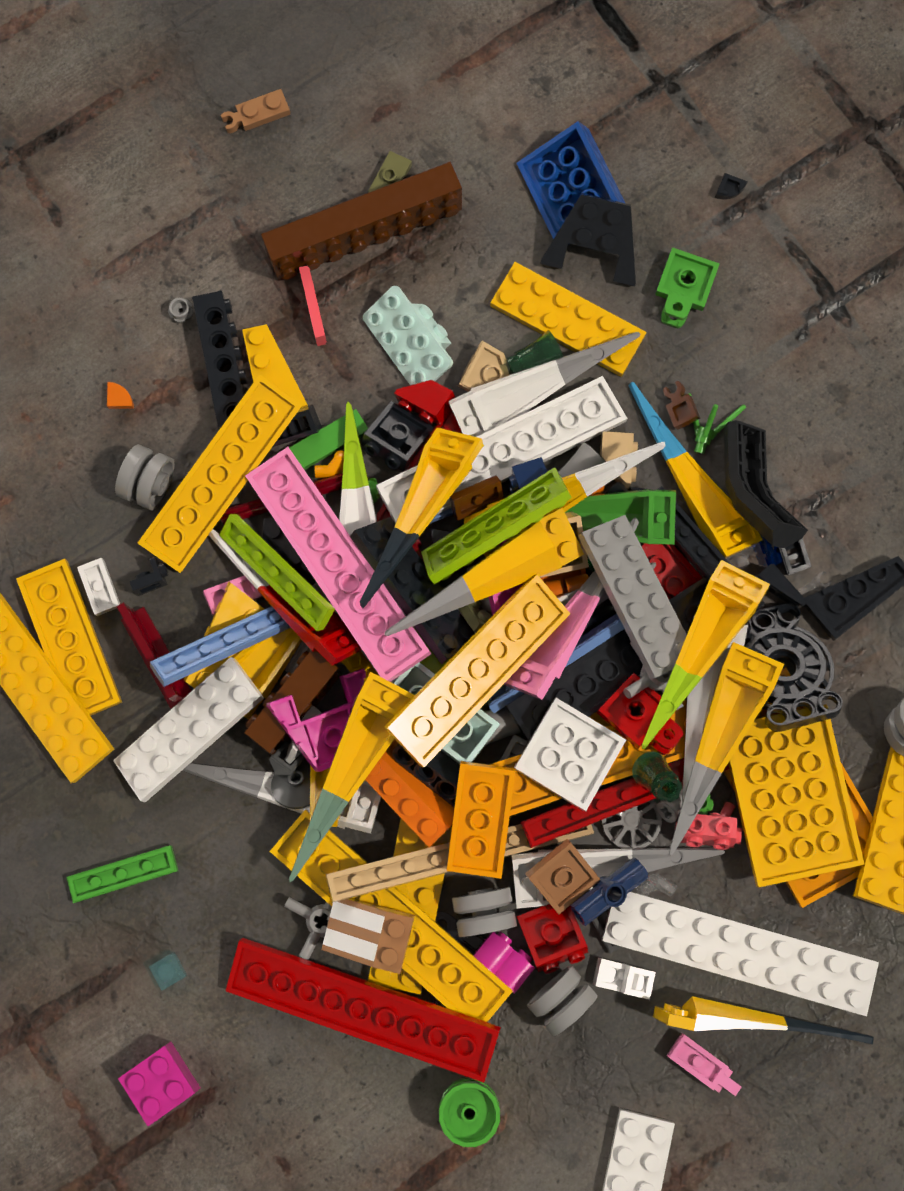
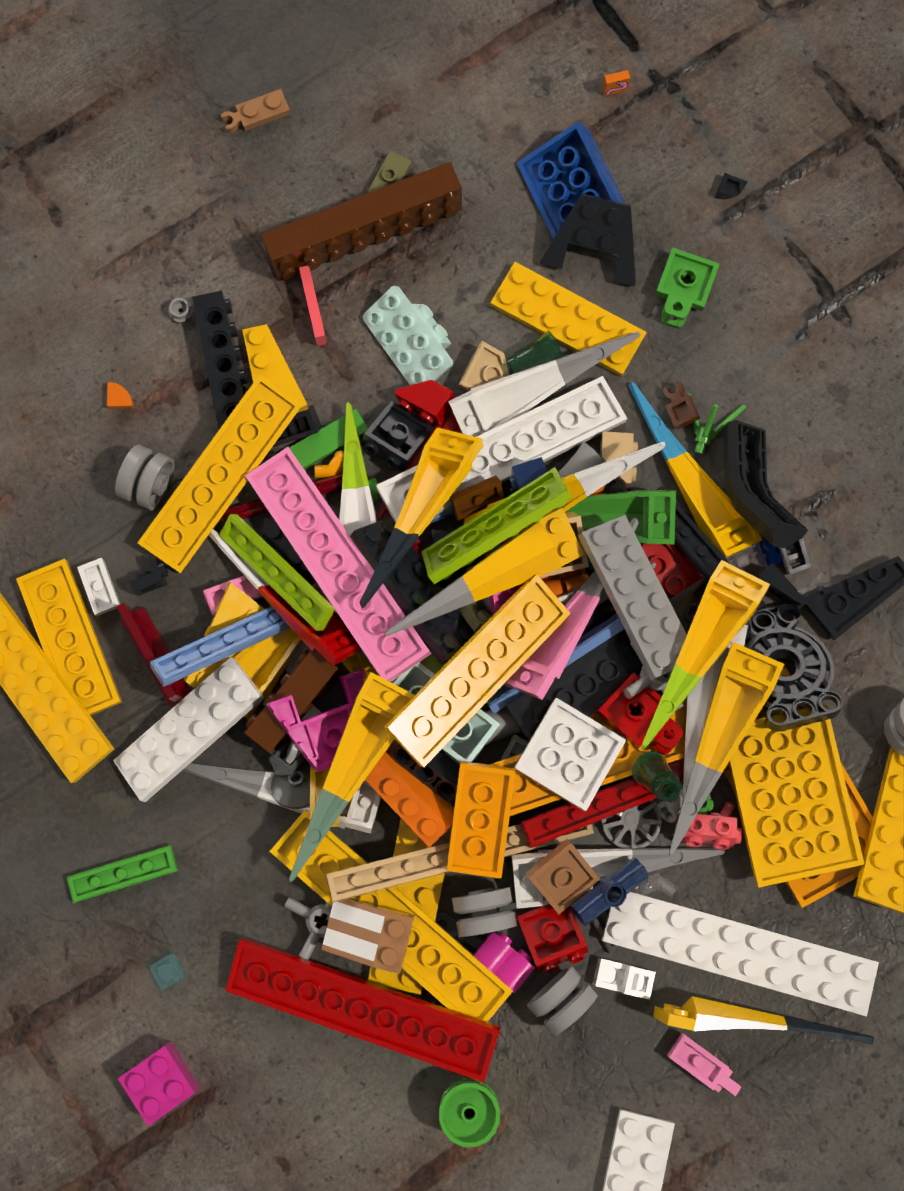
(616, 83): none -> orange tile

